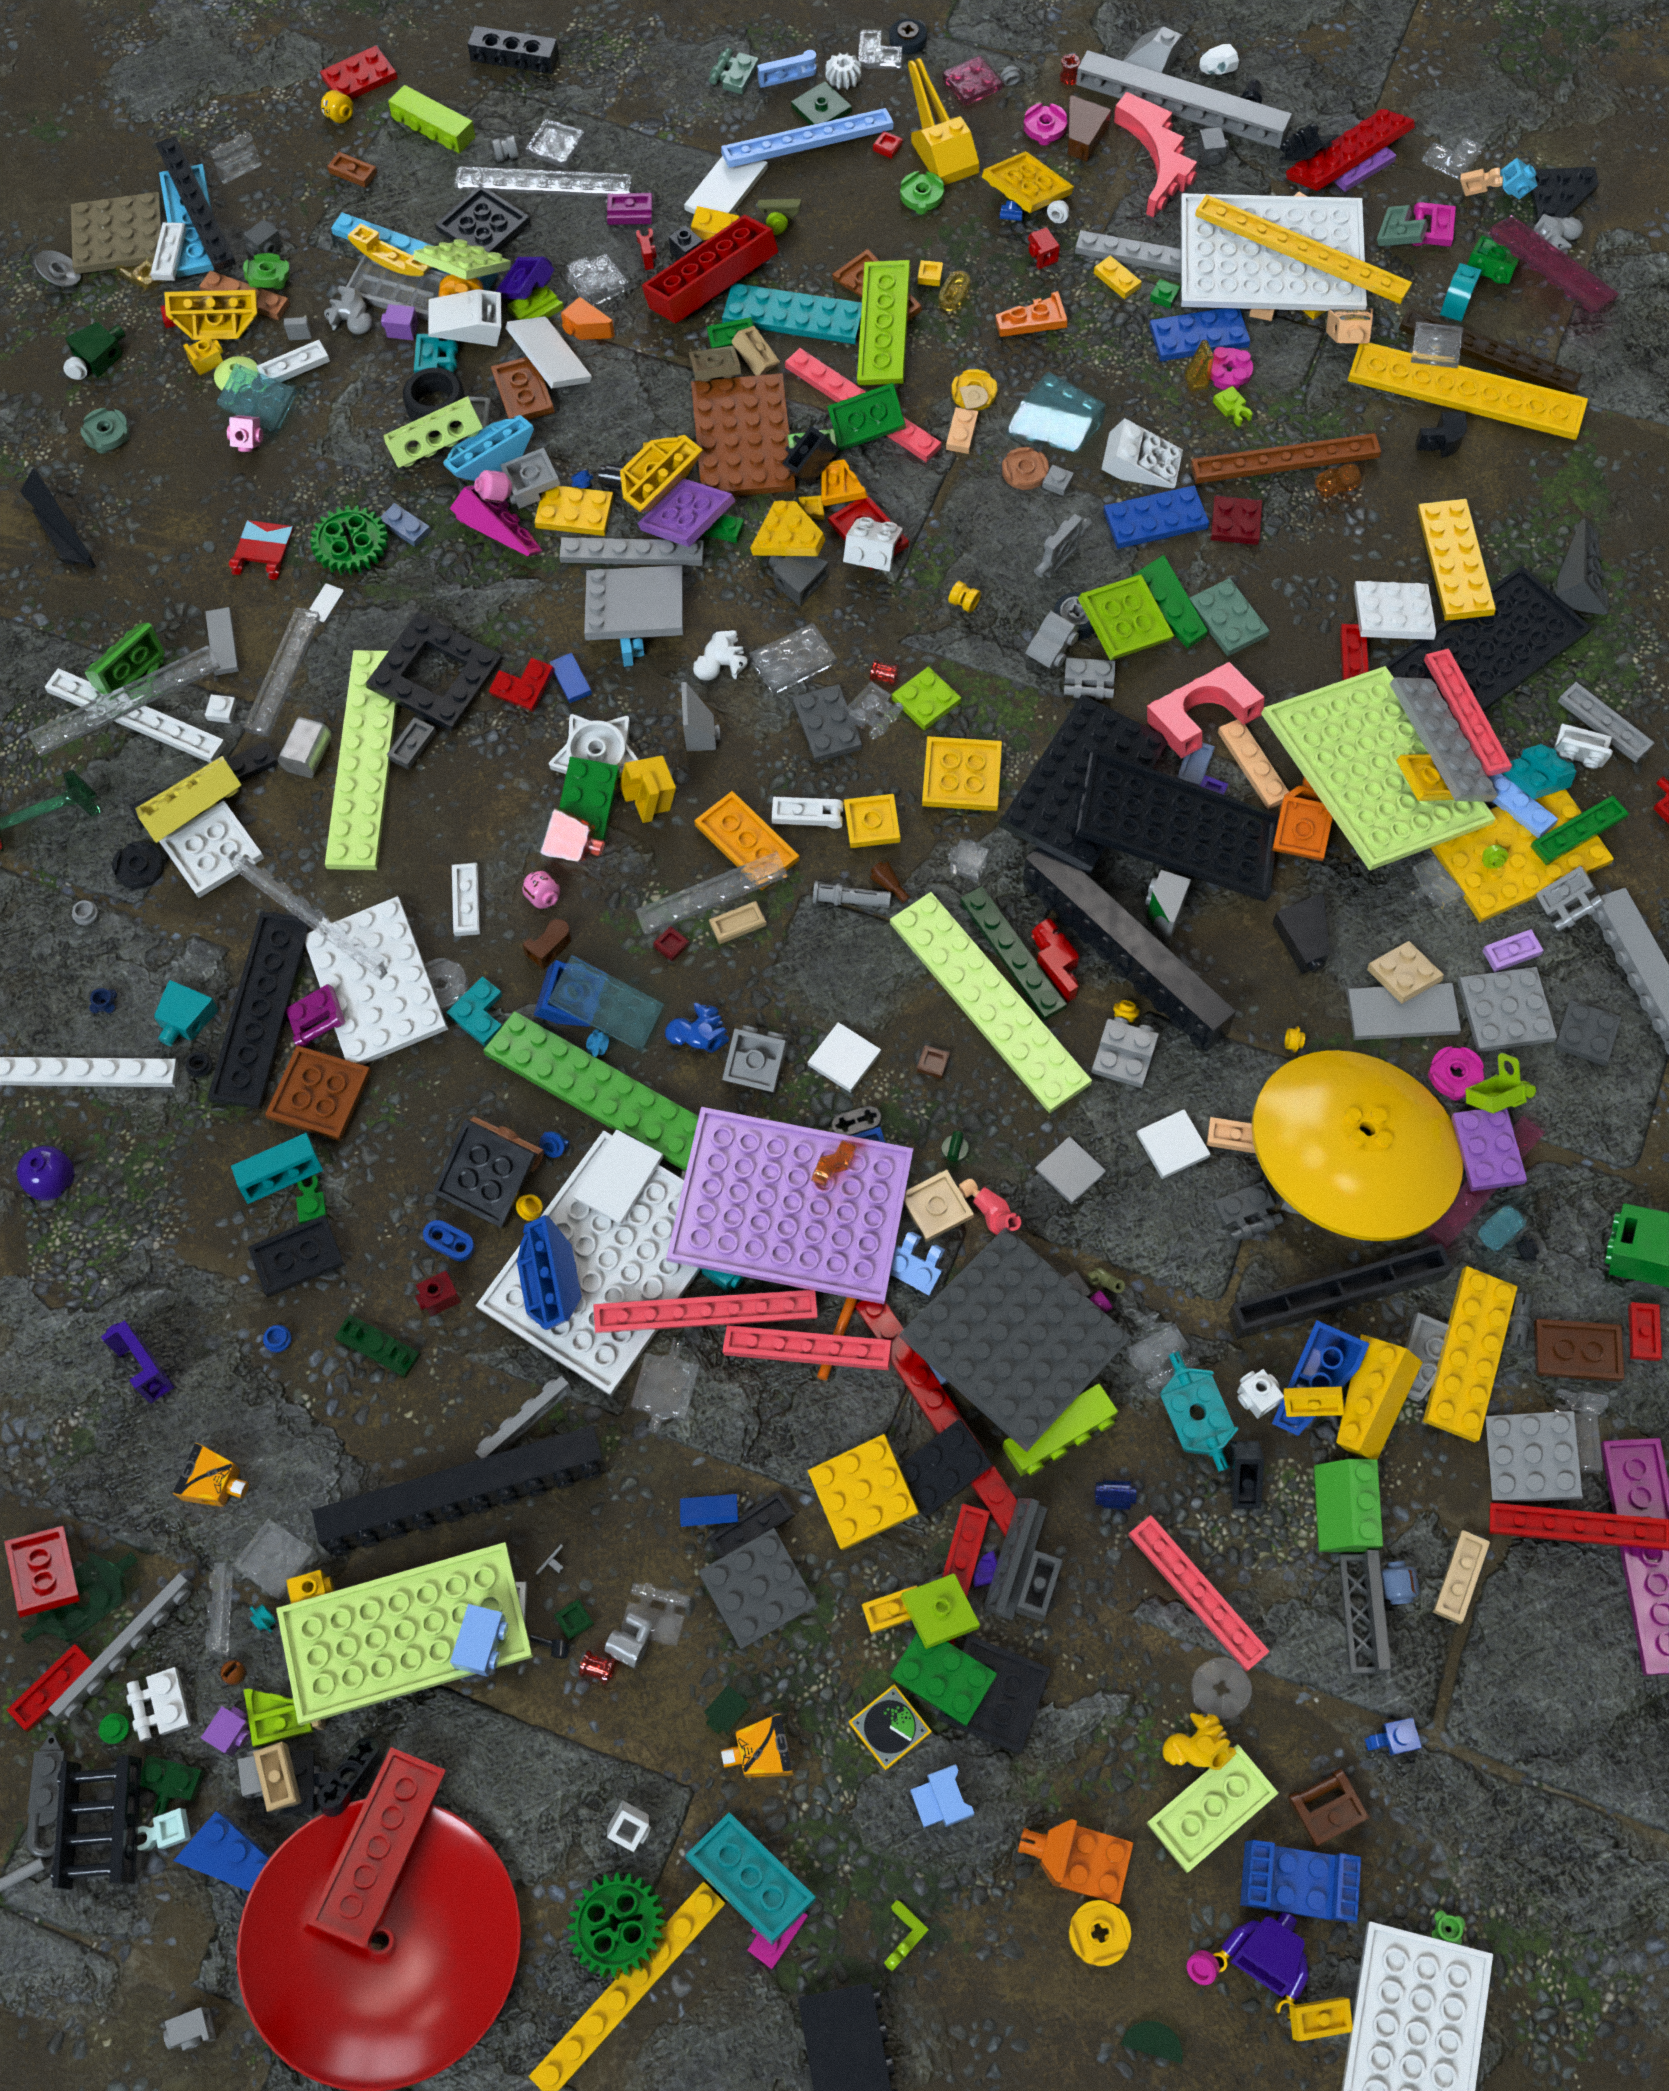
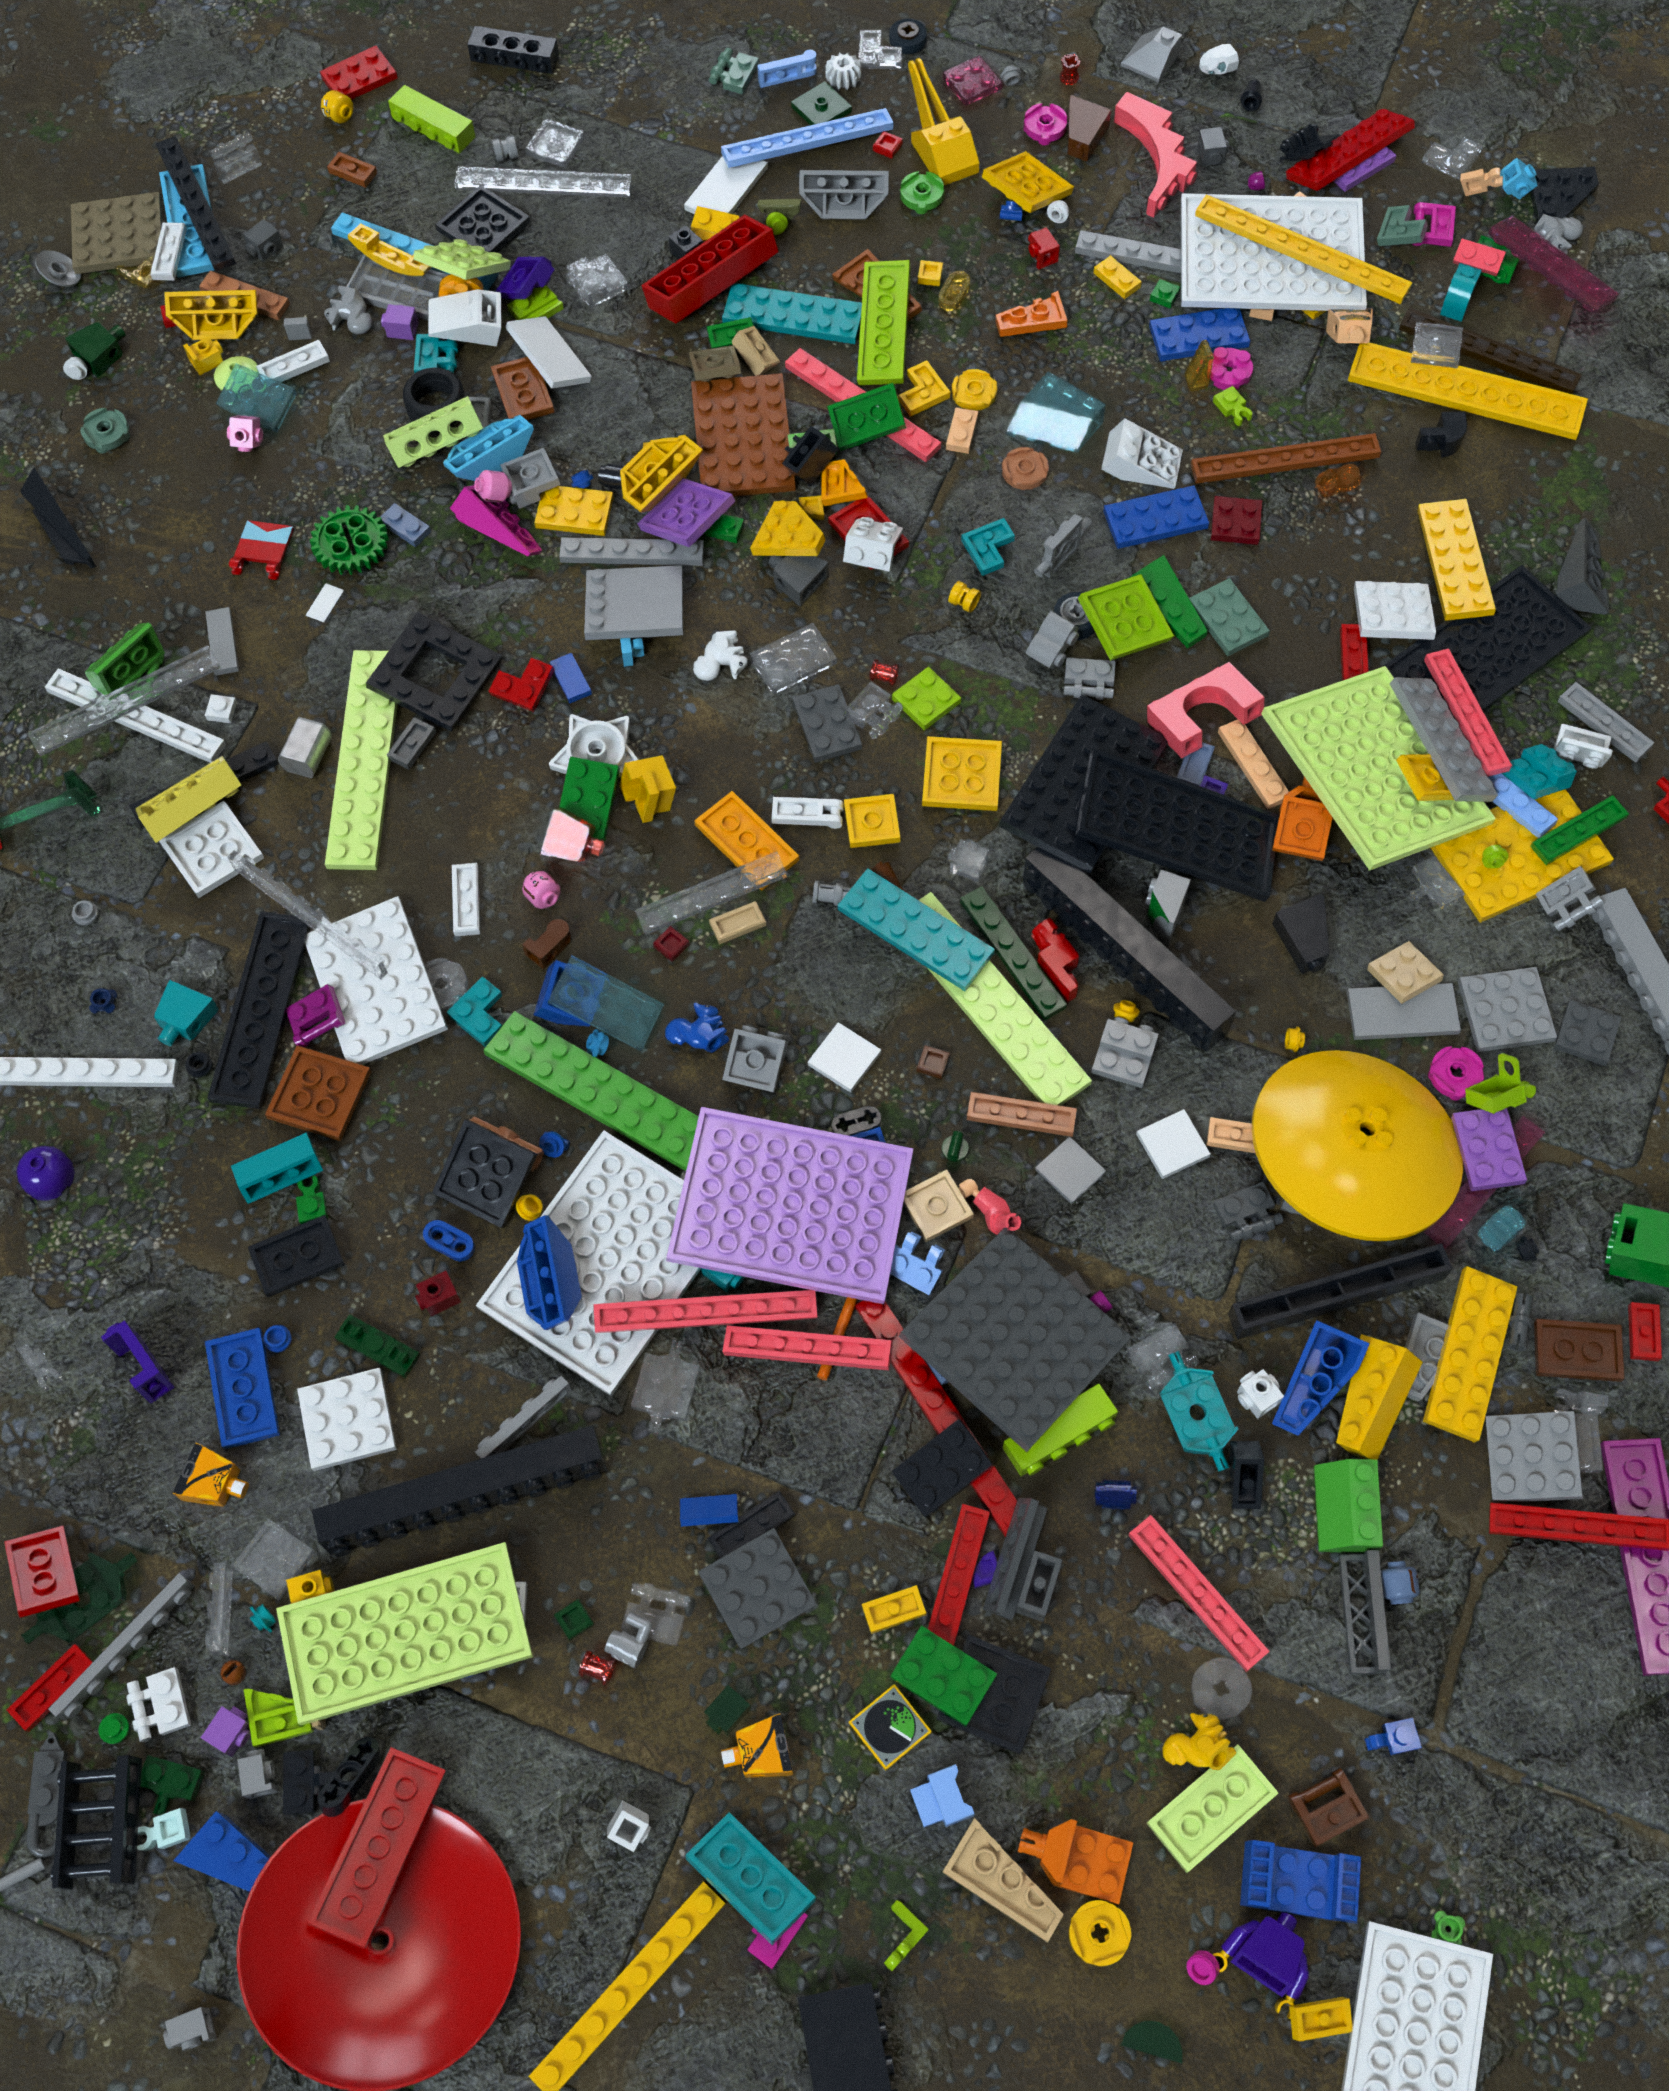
(35, 1360): none -> clear plate
(138, 865): black tile -> none
(242, 1388): none -> blue plate
(276, 273): bright green plate -> none
(277, 1777): tan slope -> none
(282, 672): clear plate -> none
(346, 1419): none -> white plate
(478, 1640): light blue brick -> none
(552, 1562): light grey piece -> none
(559, 1648): black hand -> none
(586, 321): orange slope -> none
(618, 1177): white tile -> none
(622, 1953): green gear -> none
(629, 208): magenta plate -> none
(648, 251): red plate -> none
(698, 722): light grey slope -> none
(833, 1163): clear orange piece -> none
(843, 193): none -> light grey wedge
(863, 1492): yellow plate -> none
(916, 929): none -> teal plate
(927, 391): none -> yellow plate
(940, 1611): lime plate -> none
(973, 396): tan piece -> none
(982, 545): none -> teal plate
(994, 1877): none -> tan wing
(1021, 1114): none -> nougat plate
(1058, 480): light grey plate -> none
(1106, 1279): olive arm -> none
(1185, 99): light grey brick -> none
(1256, 181): none -> magenta hinge
(1313, 1401): yellow plate -> none
(1461, 1577): tan plate -> none
(1479, 256): none -> coral plate
(1512, 950): lavender plate -> none

